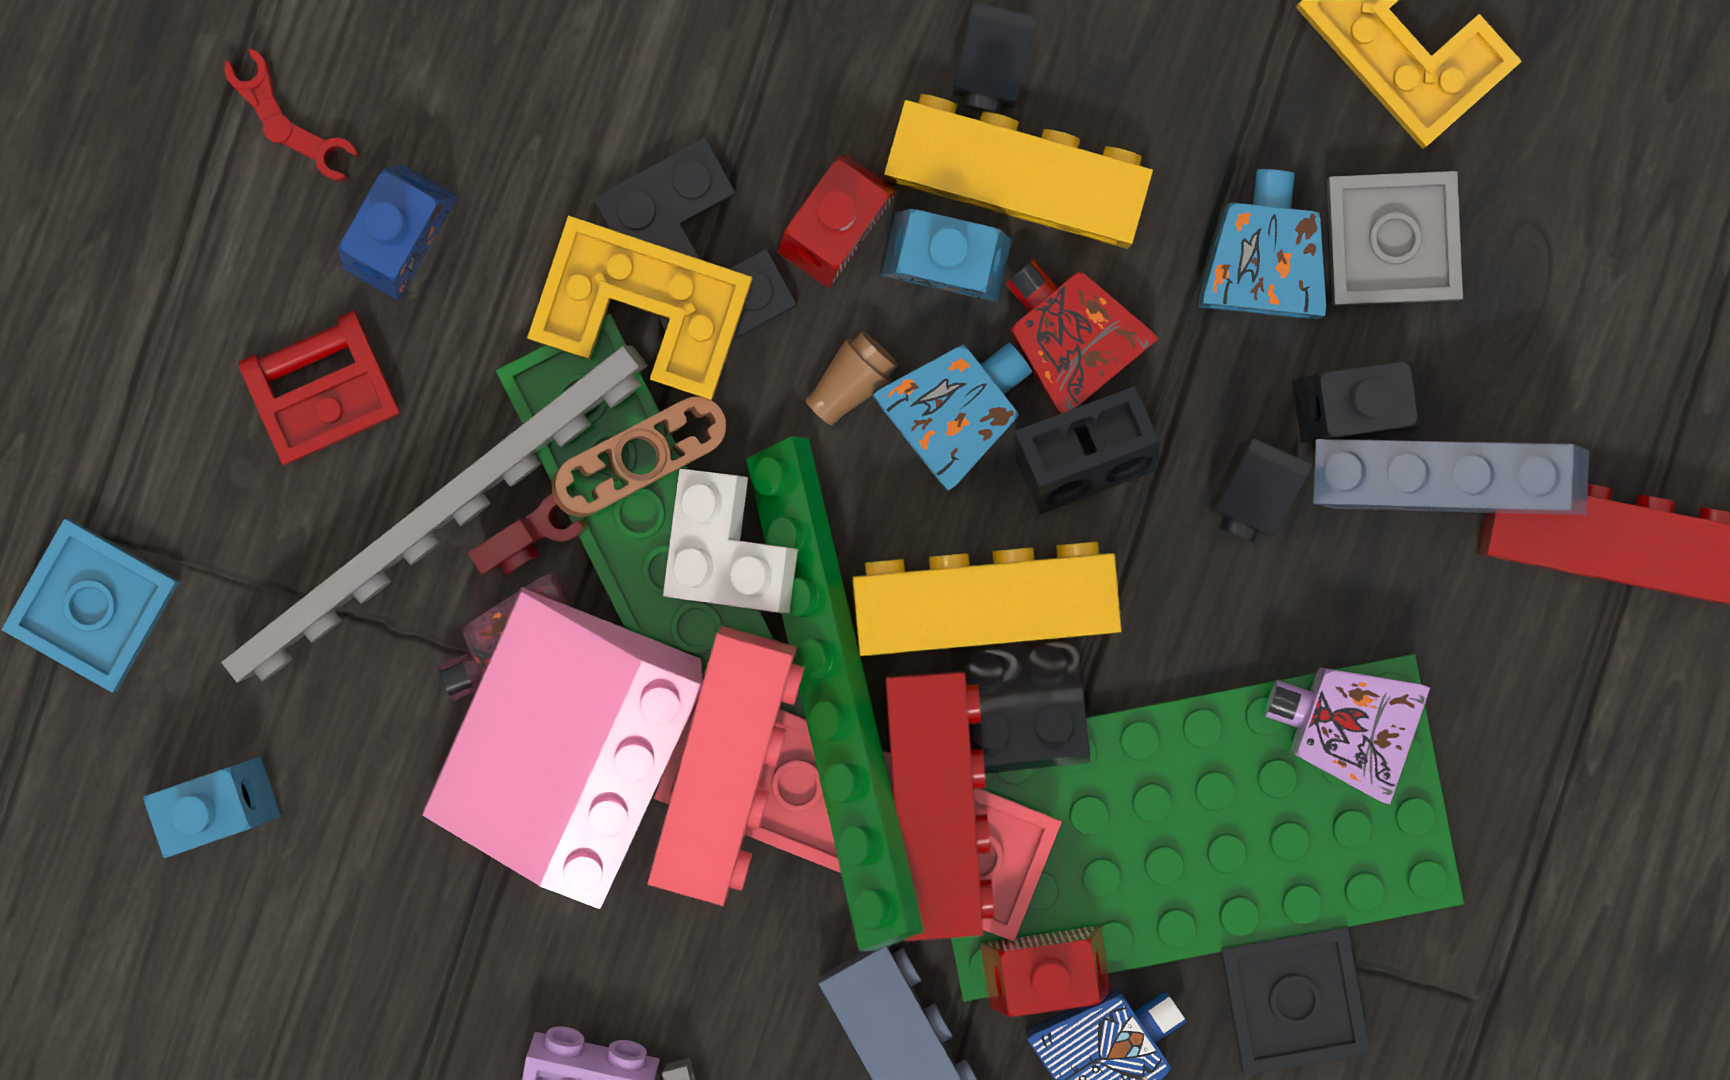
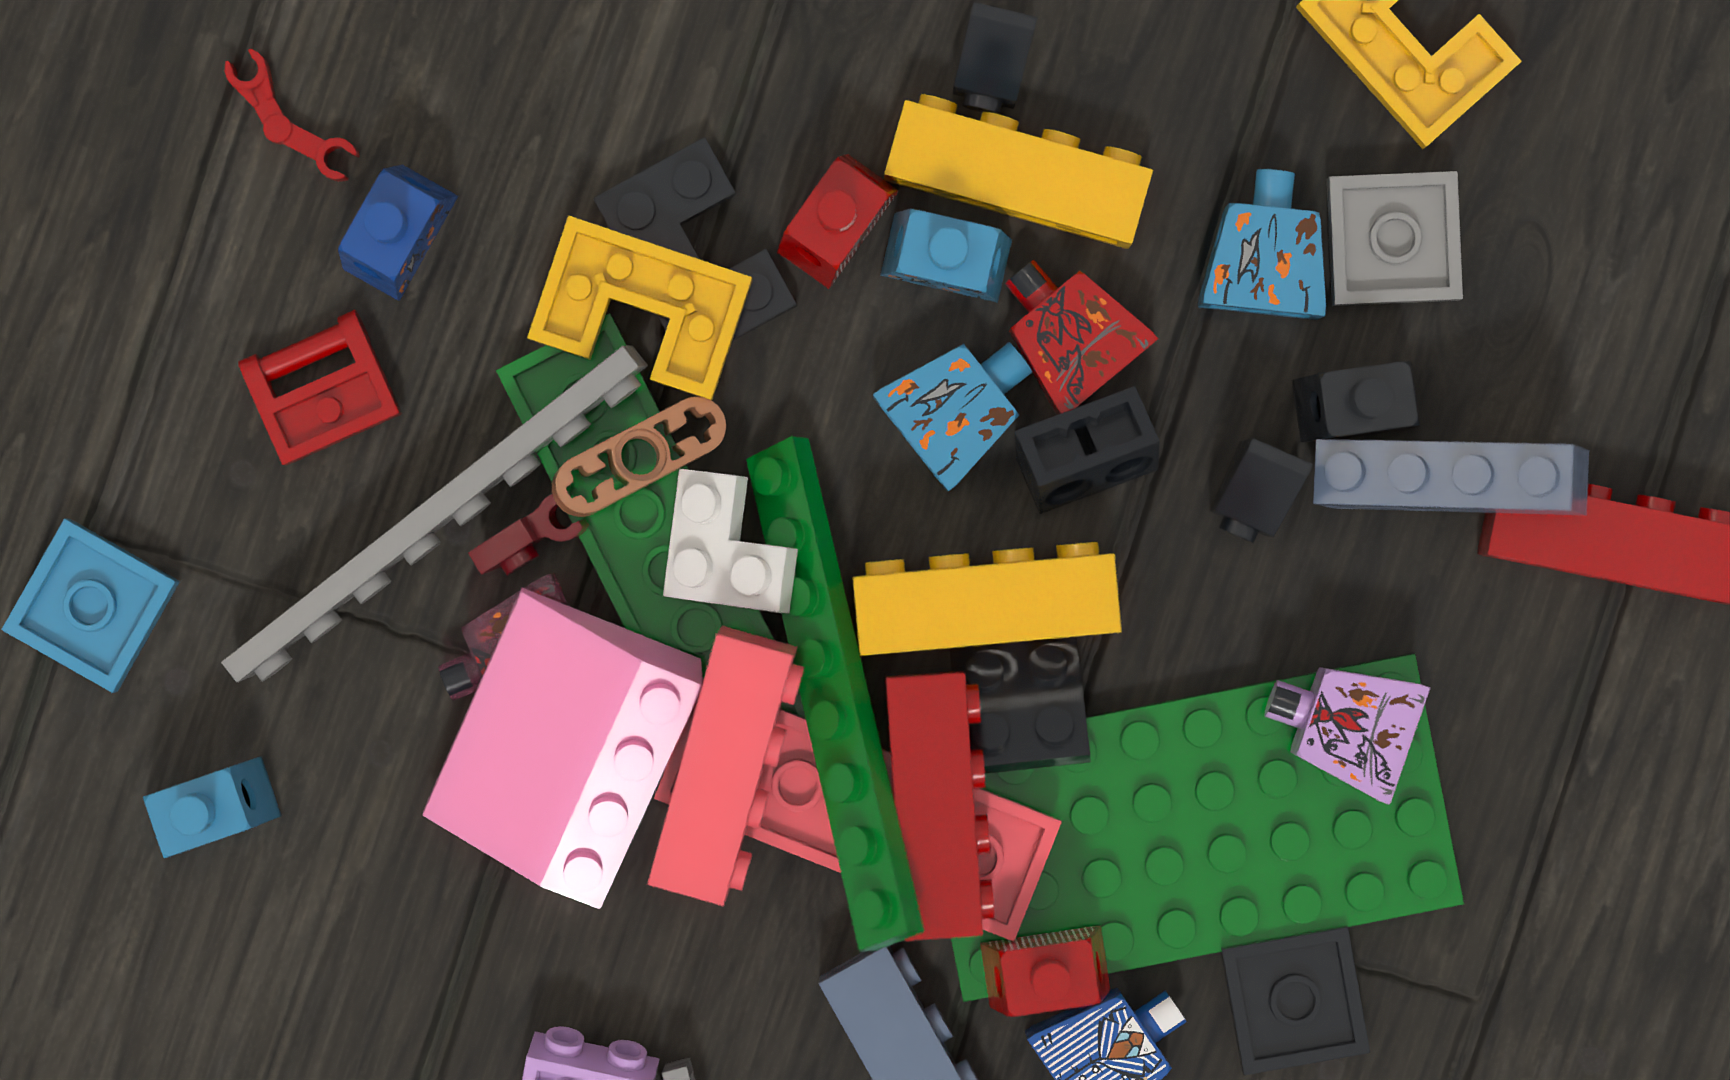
(852, 377): medium nougat cone -> none

